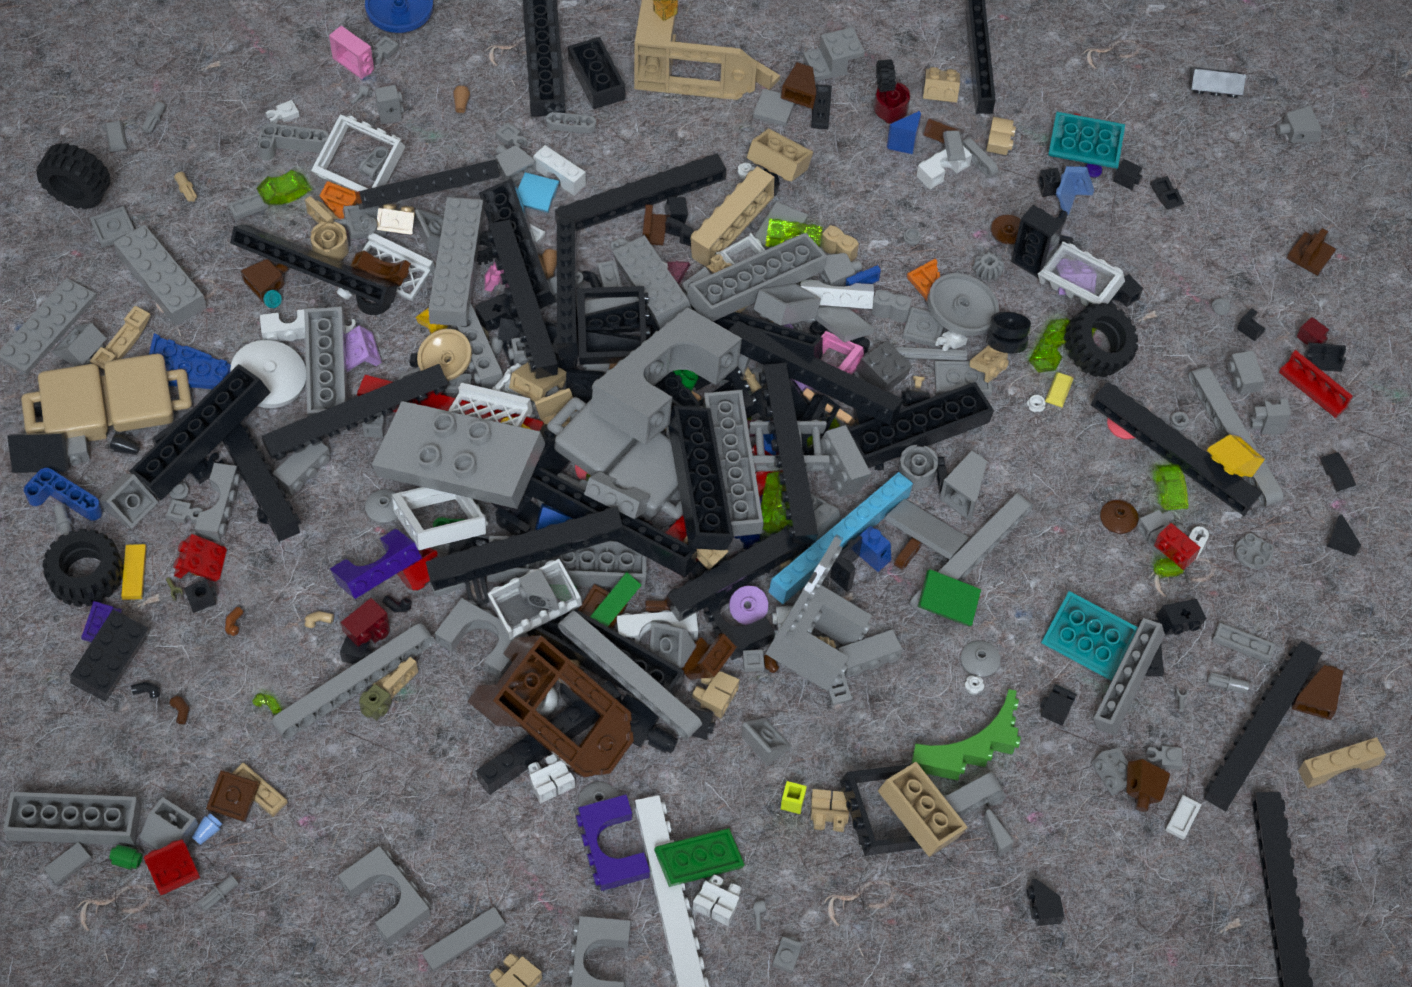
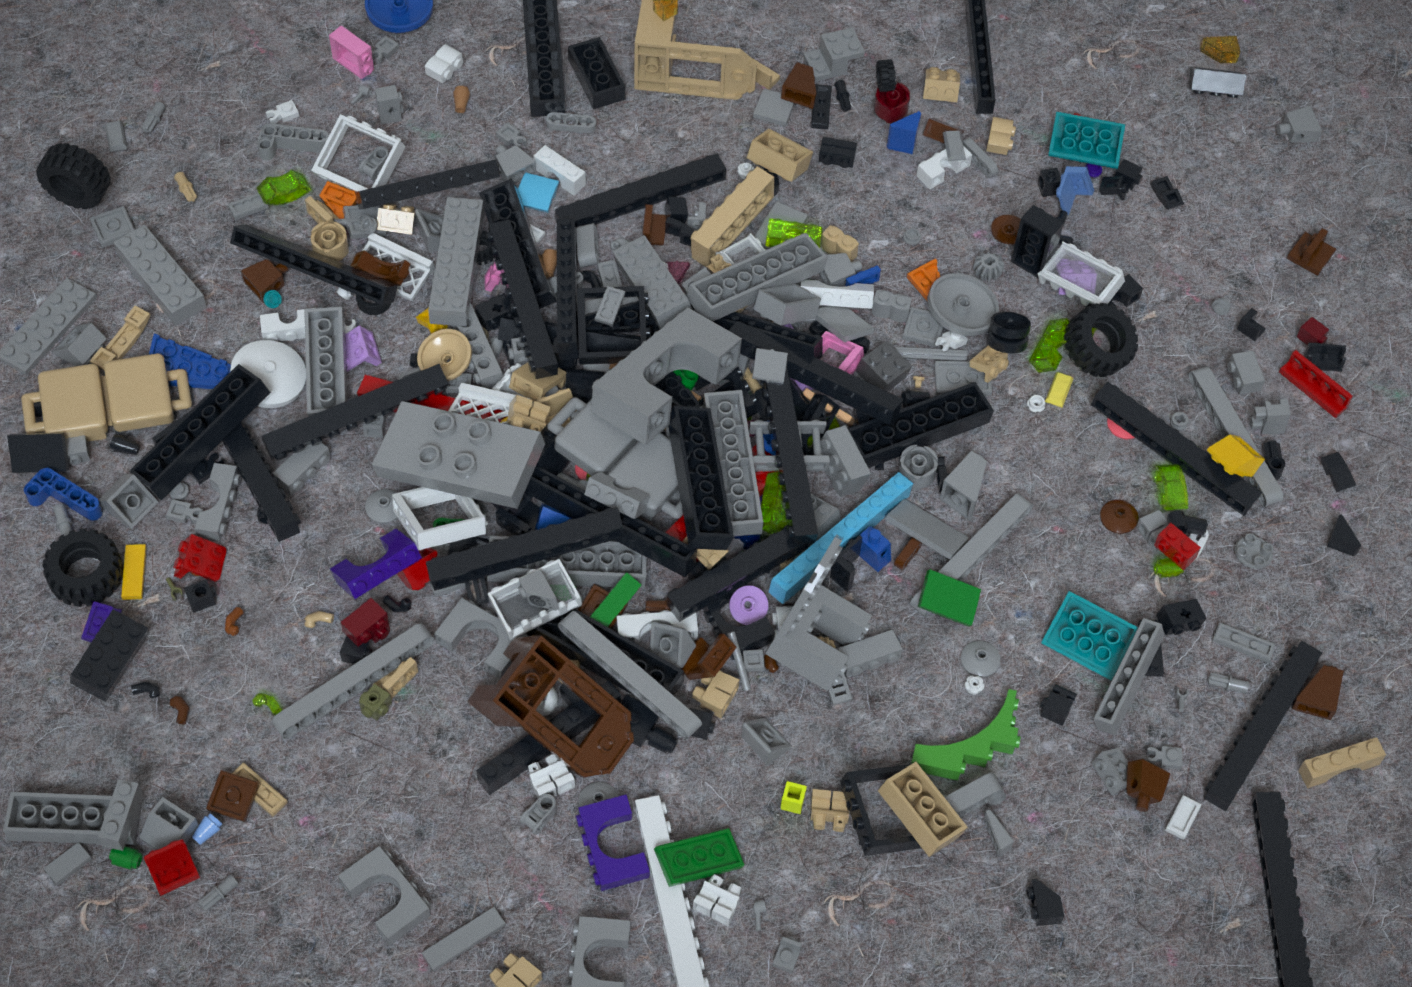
(120, 815): none -> light grey brick
(444, 63): none -> white brick
(527, 414): none -> tan hips
(538, 817): none -> light grey piece
(587, 245): none -> light grey beam
(610, 306): none -> light grey plate
(700, 215): none -> light grey bracket
(739, 662): none -> light grey bar
(769, 365): none -> light grey piece
(837, 152): none -> black brick
(842, 95): none -> black axle
(1114, 185): none -> black bracket
(1187, 524): none -> black piece
(1221, 49): none -> clear yellow slope
(1274, 458): none -> black piece

